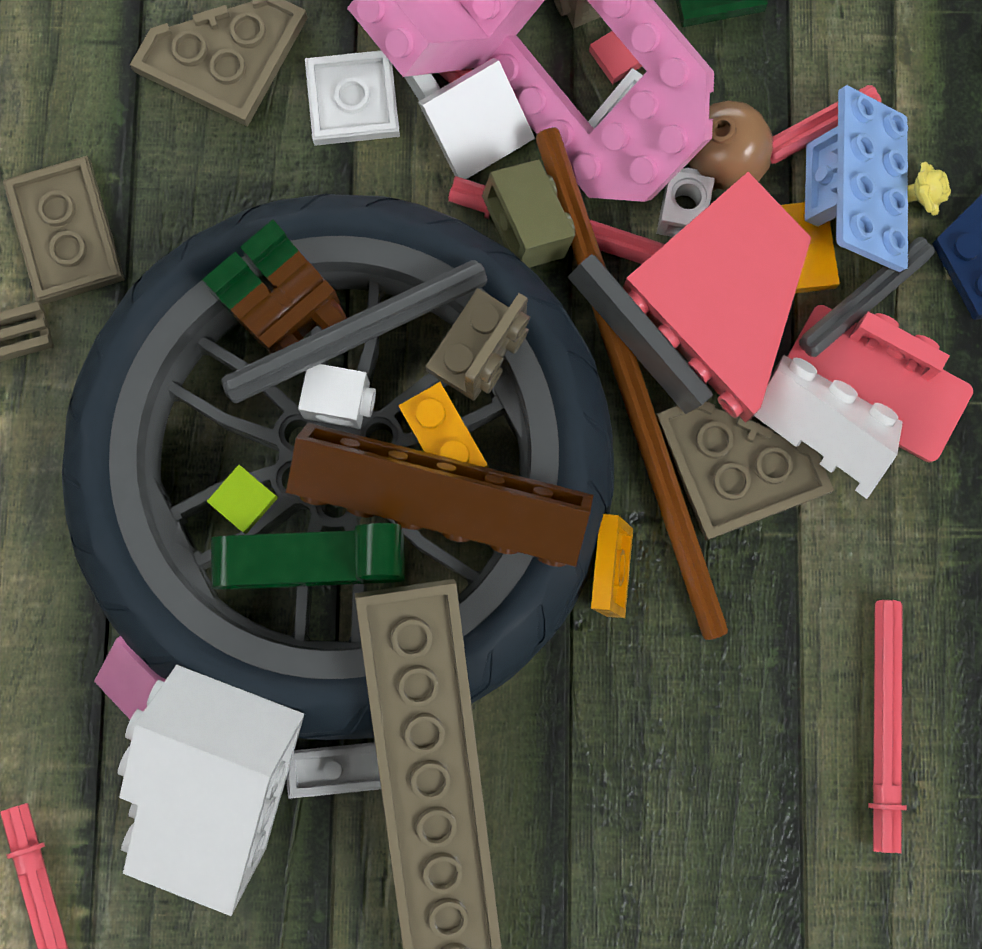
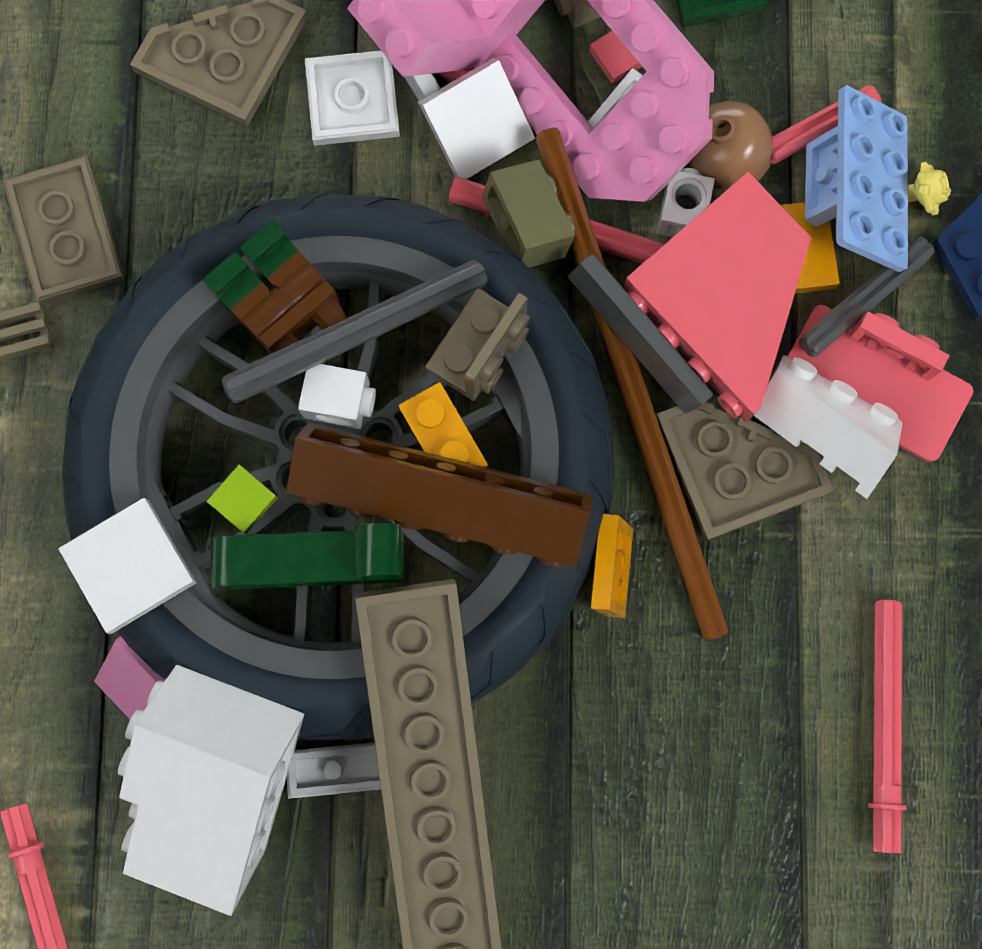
(127, 566): none -> white tile

